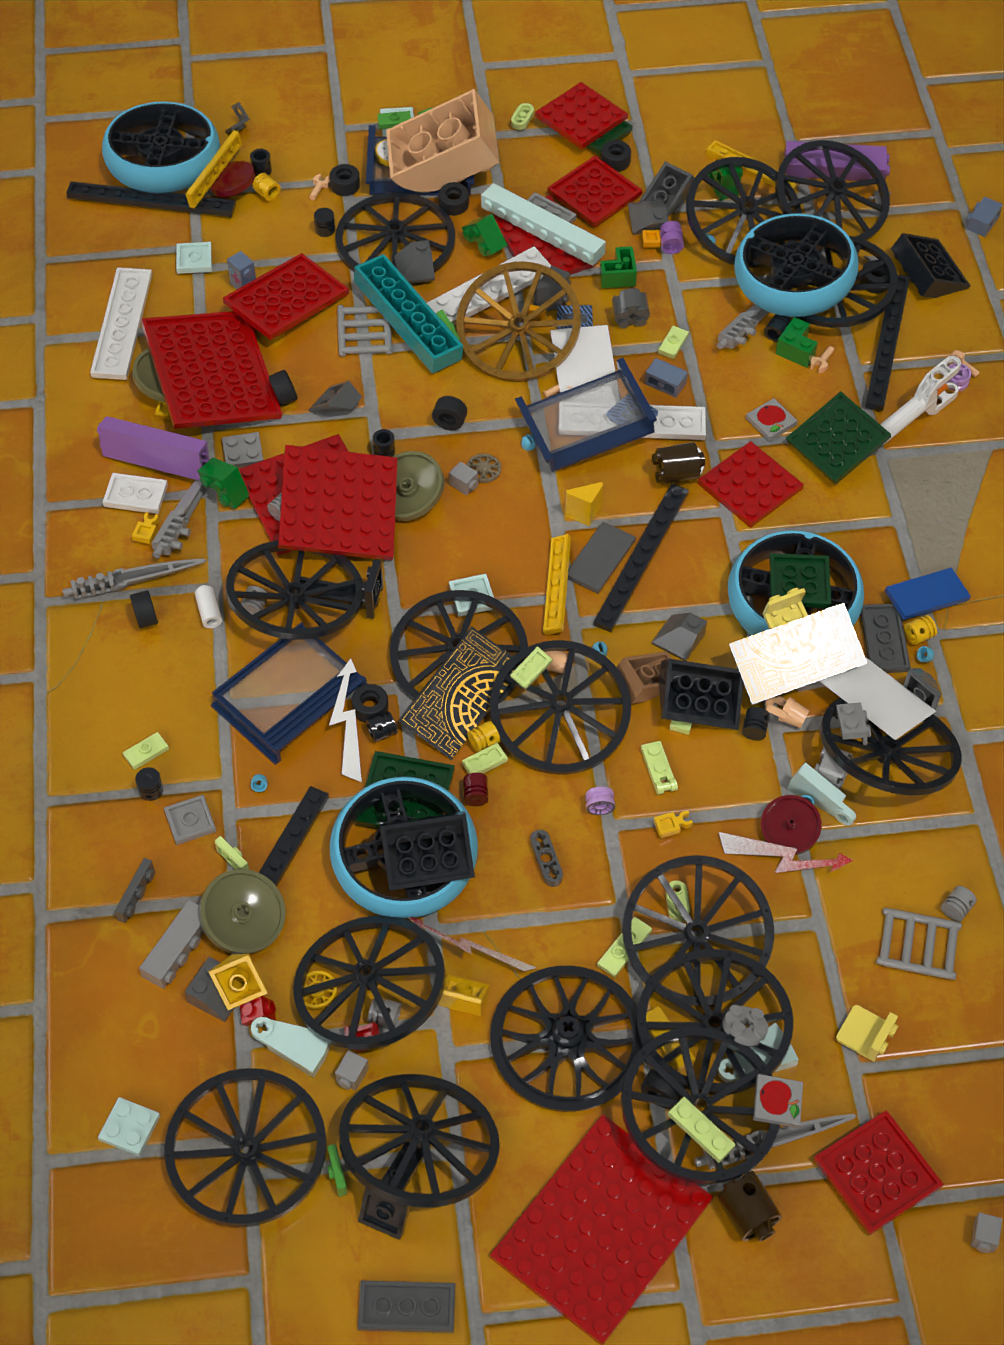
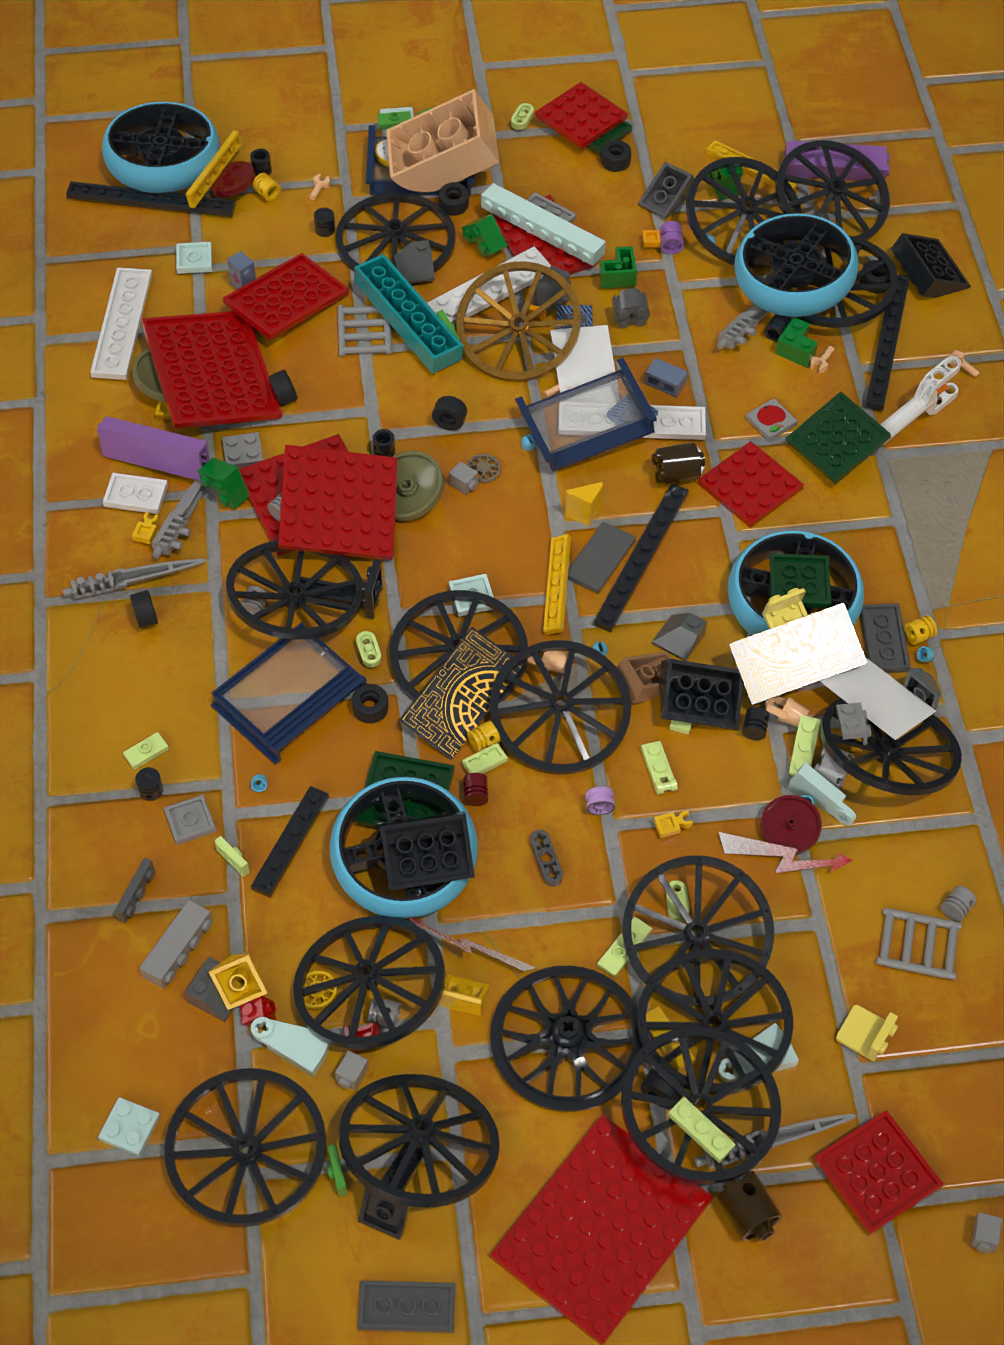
(208, 606): white brick -> none
(242, 118): dark grey bracket -> none
(242, 911): olive dish -> none
(337, 399): dark grey slope -> none
(344, 180): black tyre -> none
(351, 758): white sticker -> none
(369, 650): none -> yellowish green plate
(386, 726): black piece -> none
(531, 668): yellowish green plate -> none
(594, 191): red plate -> none
(647, 215): dark grey slope -> none
(673, 342): yellowish green plate -> none
(735, 1022): light grey plate -> none
(778, 1101): tile -> none
(804, 743): none -> yellowish green plate
(927, 593): blue tile -> none
(962, 378): lavender wheel -> none
(984, 216): sand blue brick -> none

